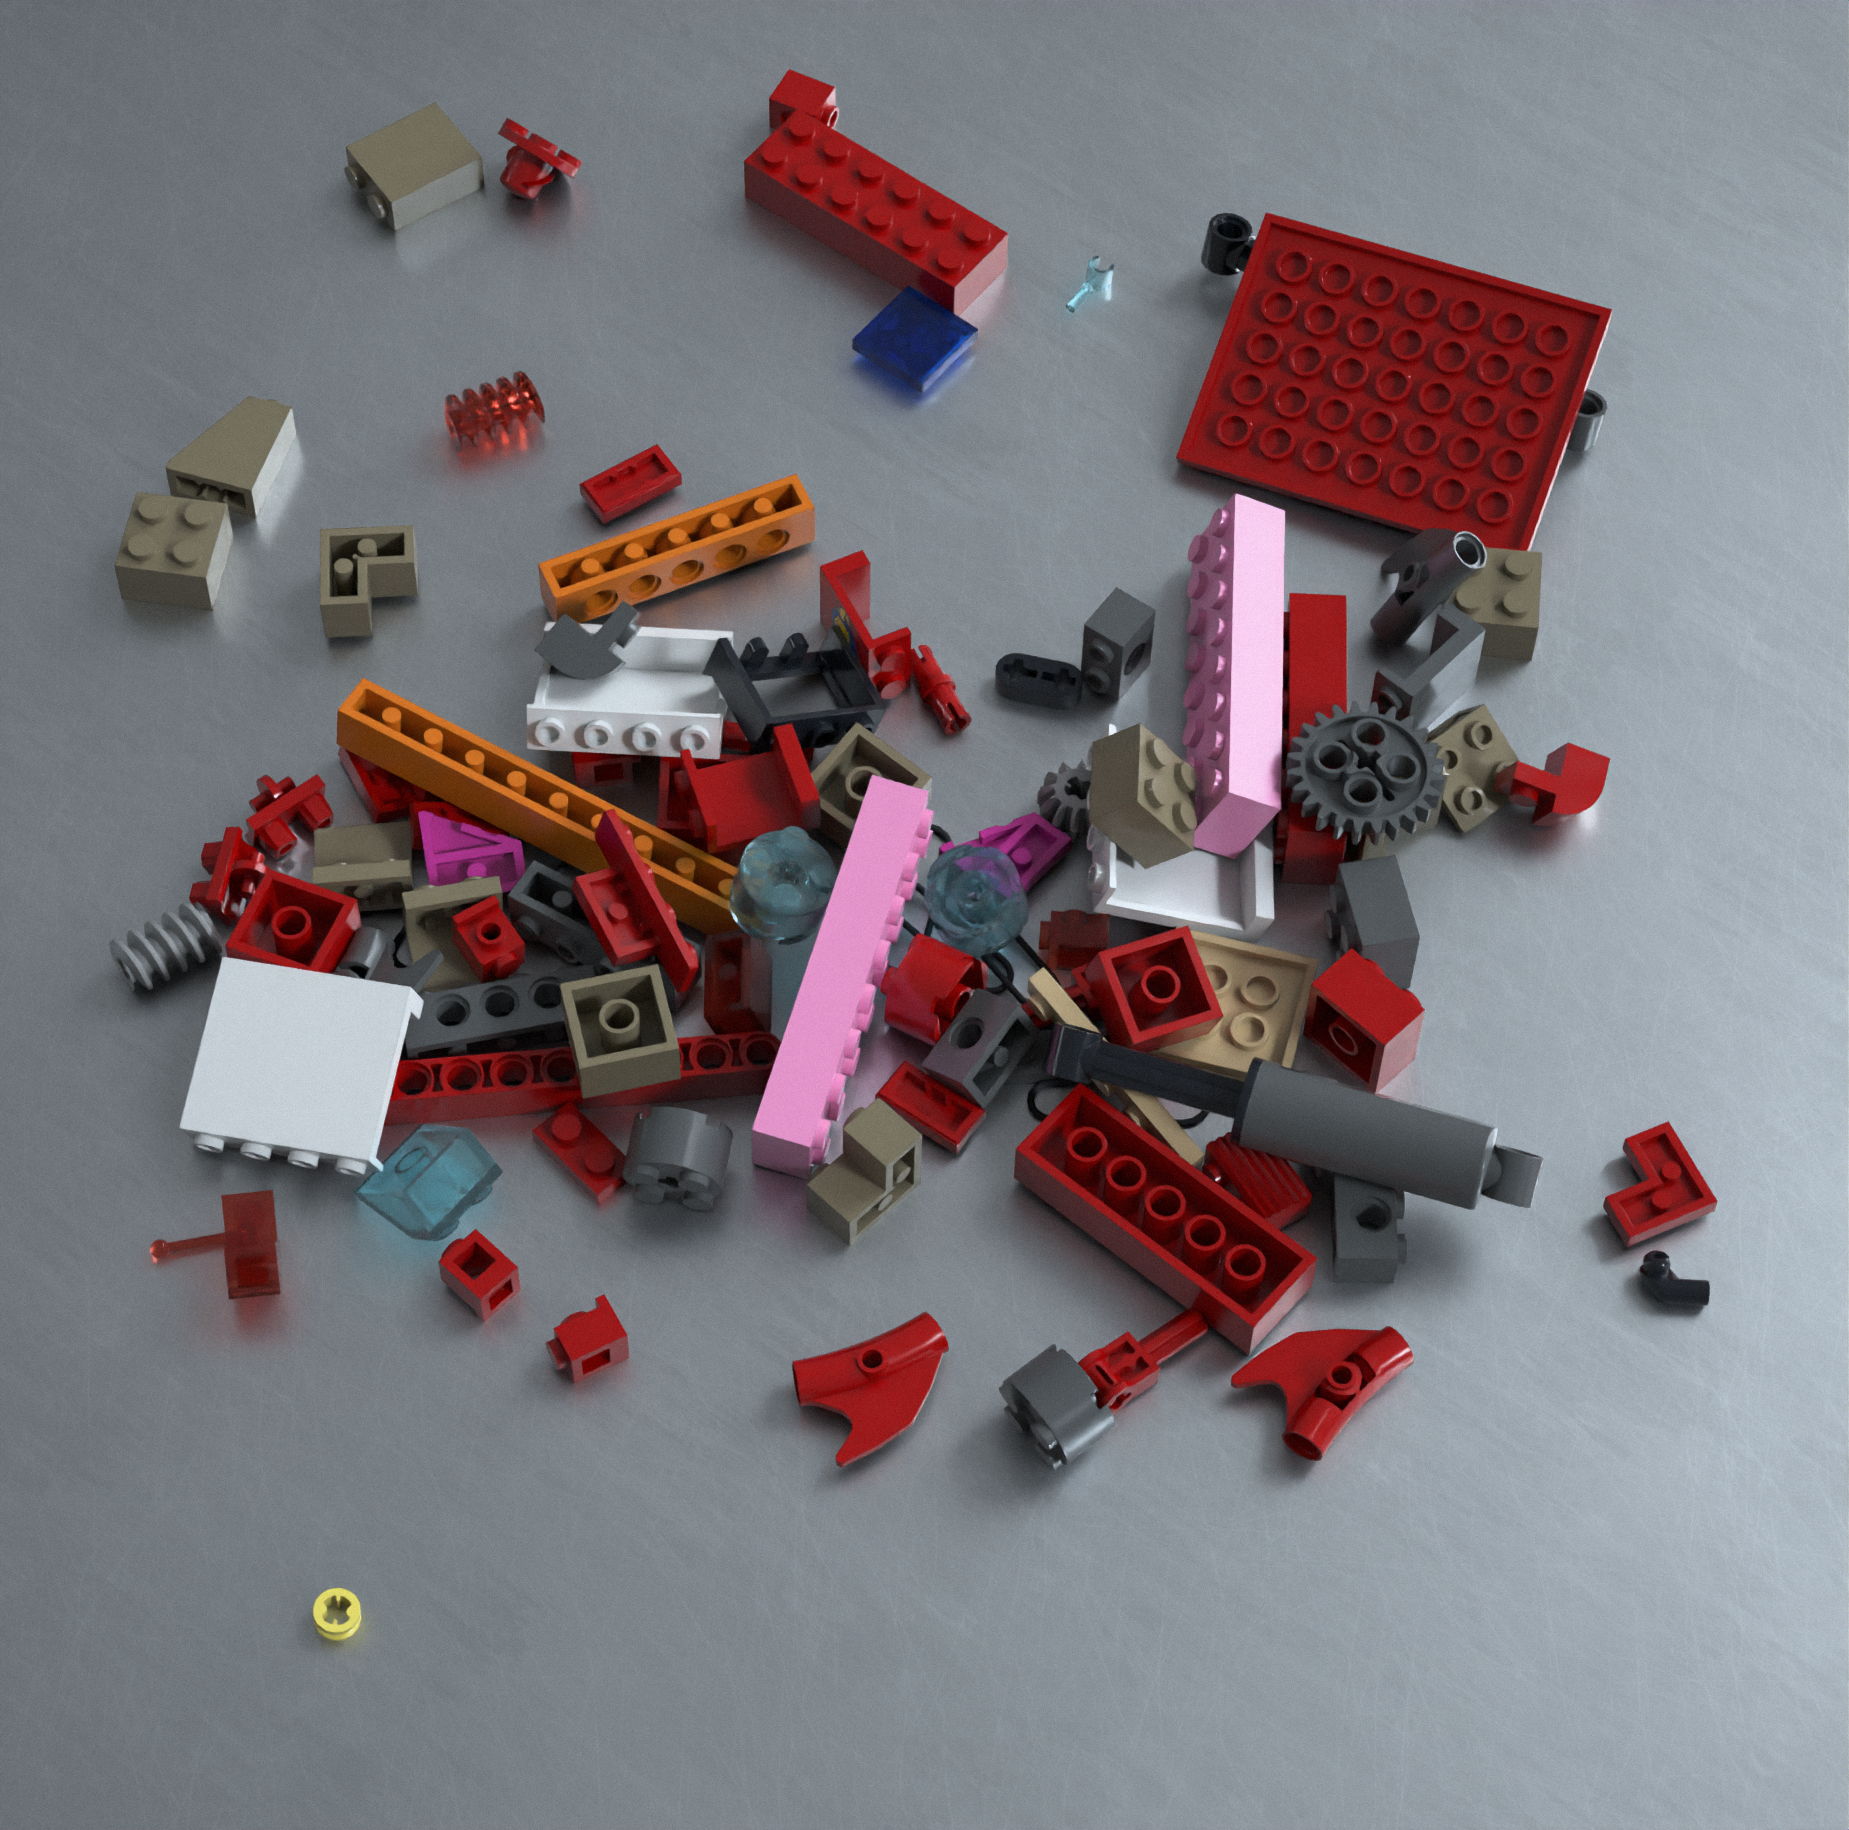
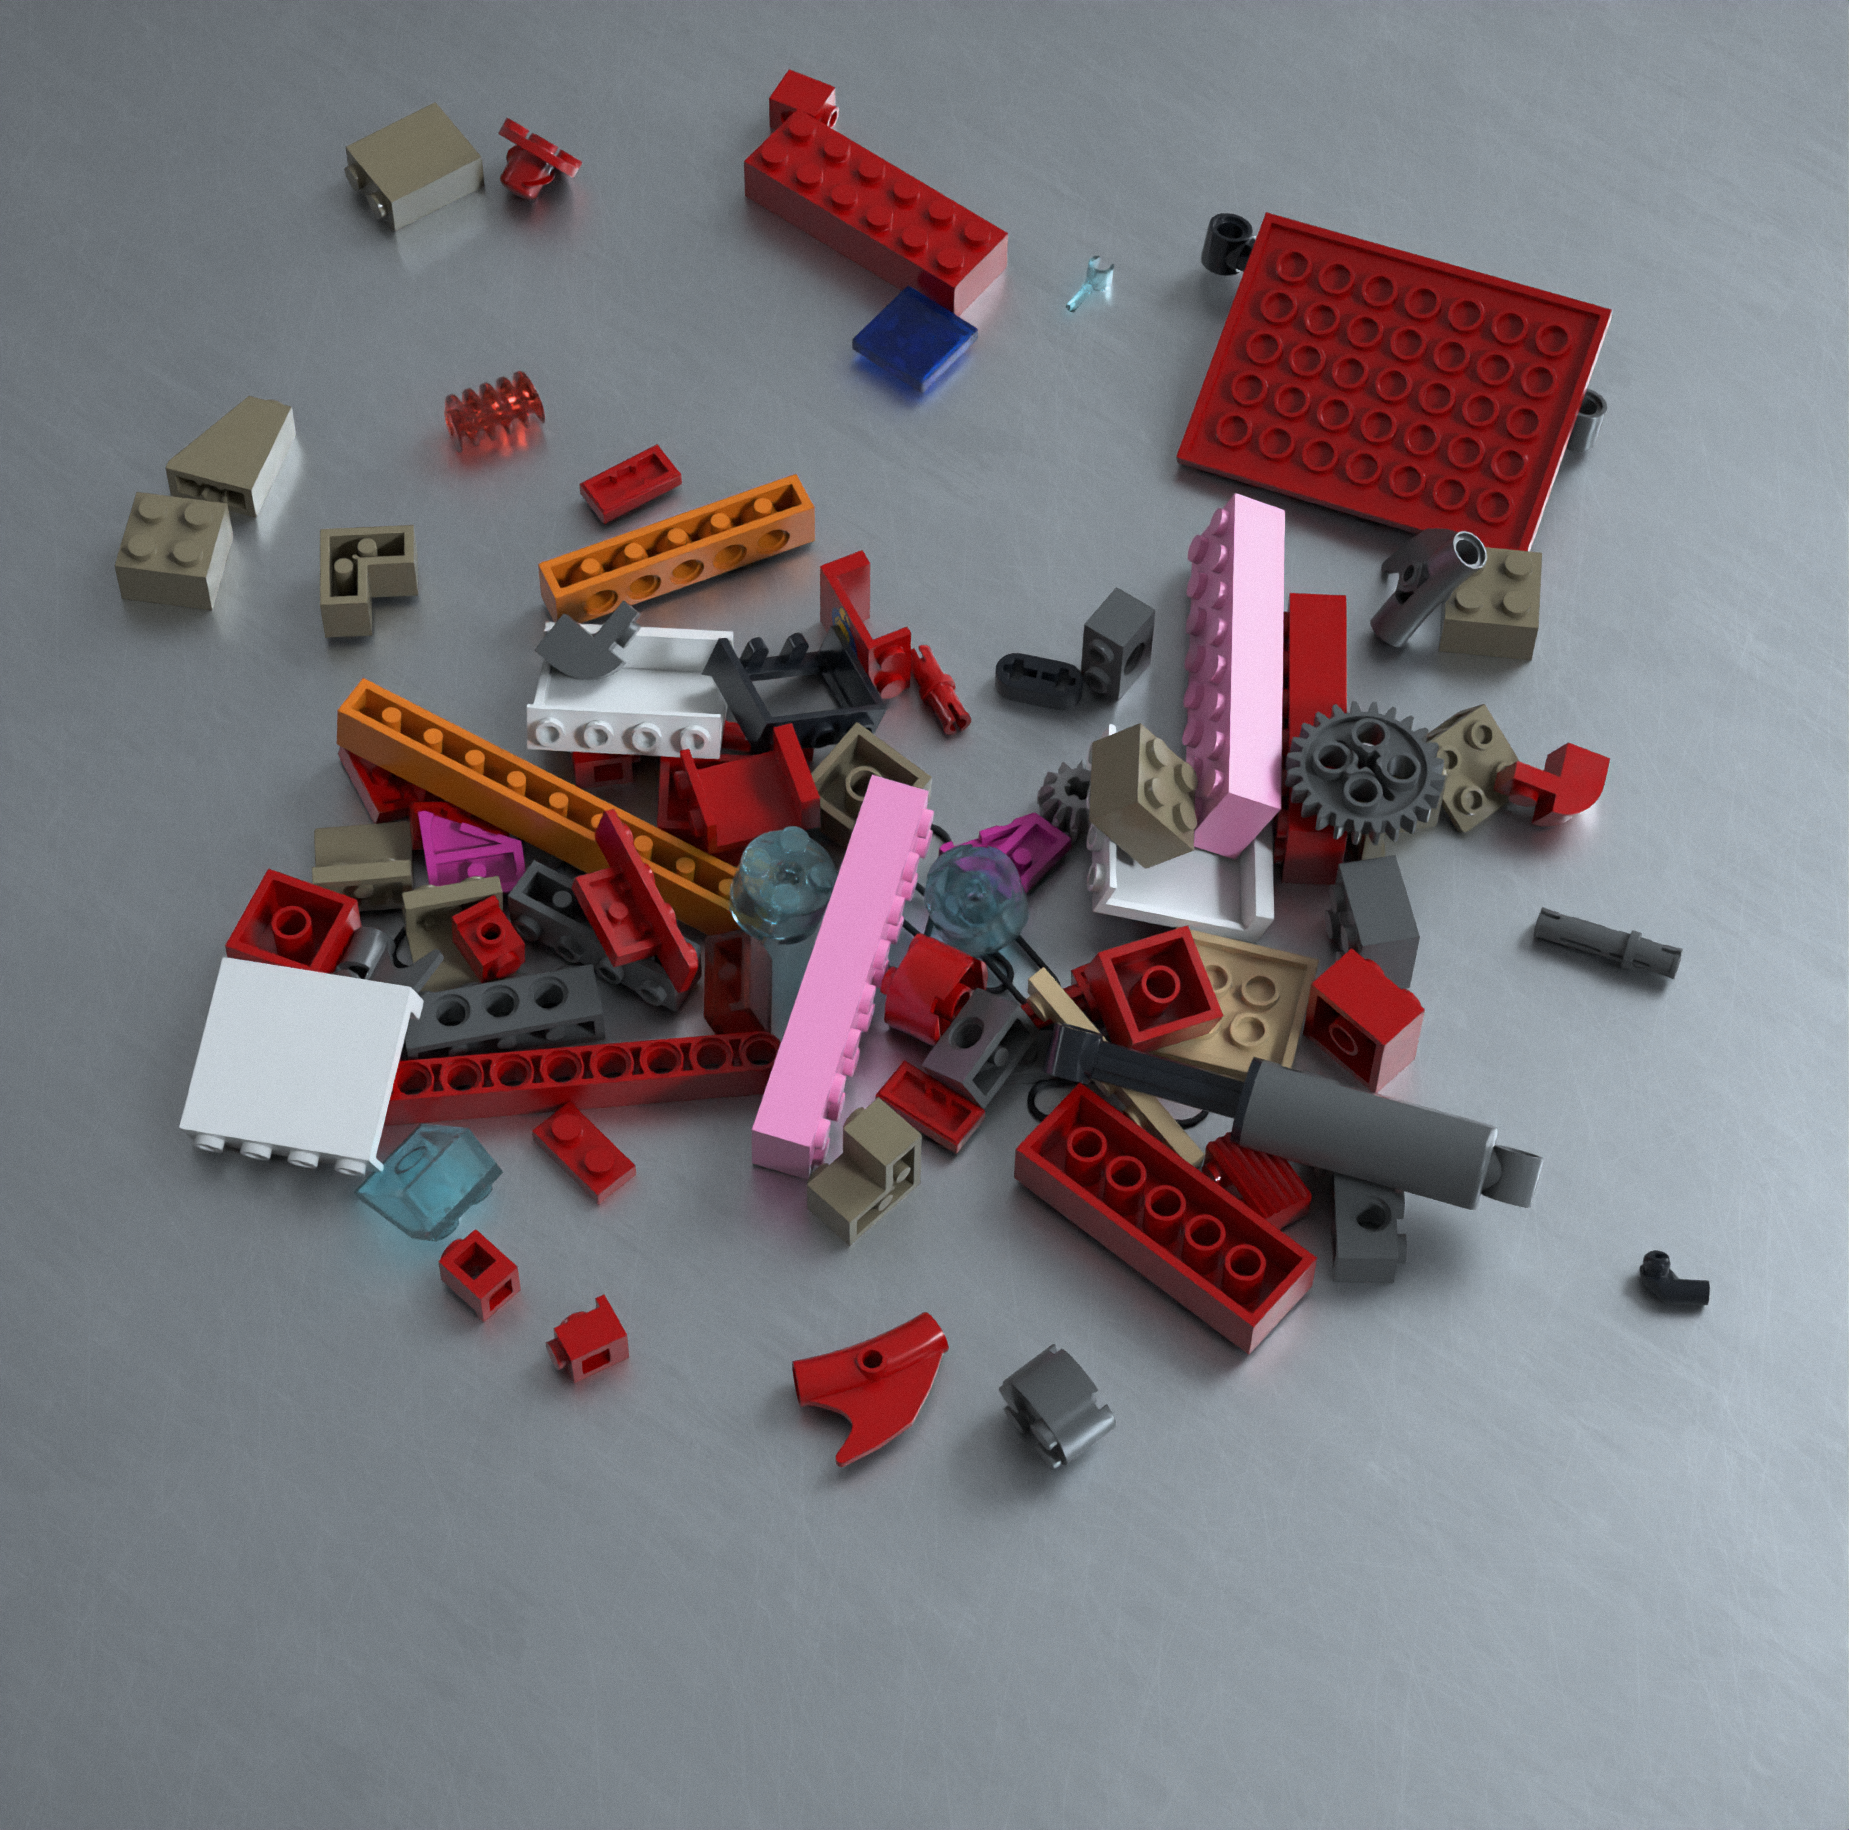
(161, 1248): clear red hinge -> none
(165, 945): light grey piece -> none
(235, 876): red hips -> none
(252, 1245): clear red brick -> none
(282, 805): red hips -> none
(340, 1597): light yellow bush -> none
(620, 1031): dark tan brick -> none
(677, 1157): dark grey brick -> none
(1073, 938): clear red brick -> none
(1131, 1367): red connector -> none
(1326, 1379): red pin -> none
(1440, 678): dark grey panel -> none
(1608, 943): none -> dark grey pin
(1669, 1190): red plate -> none

